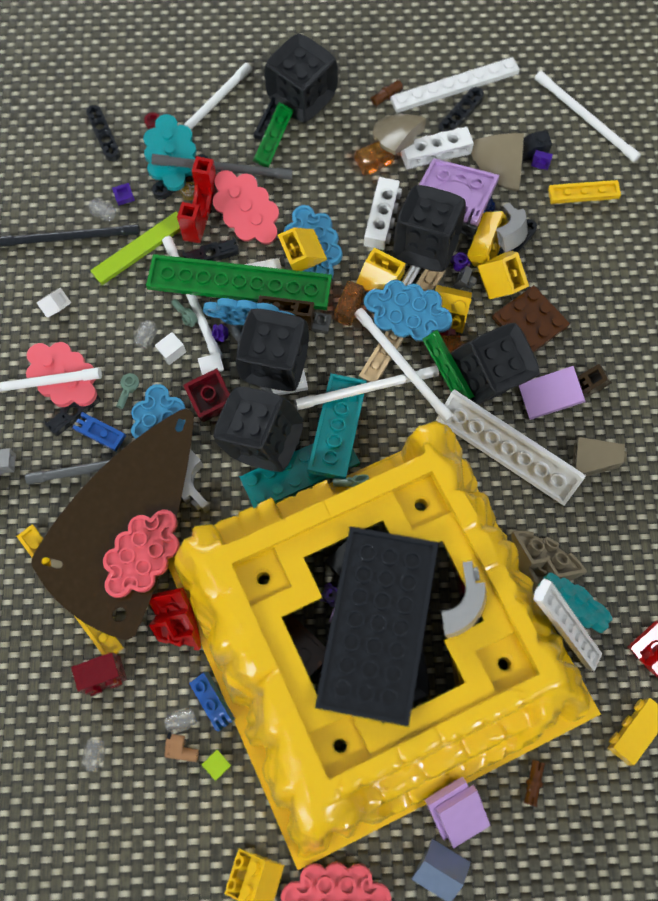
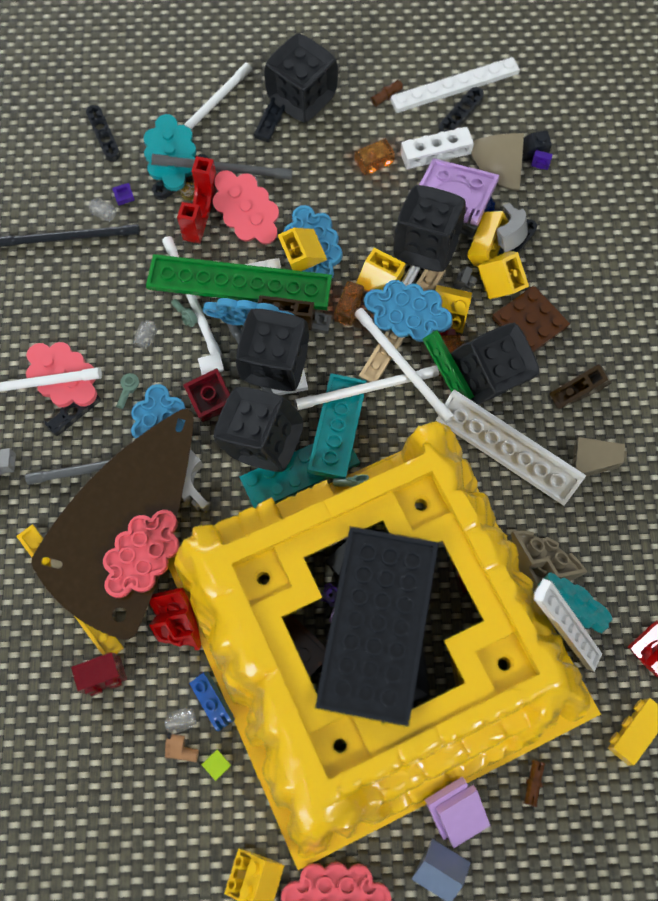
(53, 302): white panel -> none
(93, 755): clear brick -> none
(99, 432): blue hinge -> none
(136, 249): lime tile -> none
(150, 120): dark red tile -> none
(171, 348): white panel -> none
(220, 332): dark purple plate -> none
(223, 251): black piece -> none
(273, 135): green tile -> none
(385, 189): white brick -> none
(398, 131): dark tan brick -> none
(460, 257): dark purple plate -> none
(470, 609): light grey arch -> none
(551, 393): lavender tile -> none
(584, 192): yellow plate -> none
(626, 149): white piece -> none

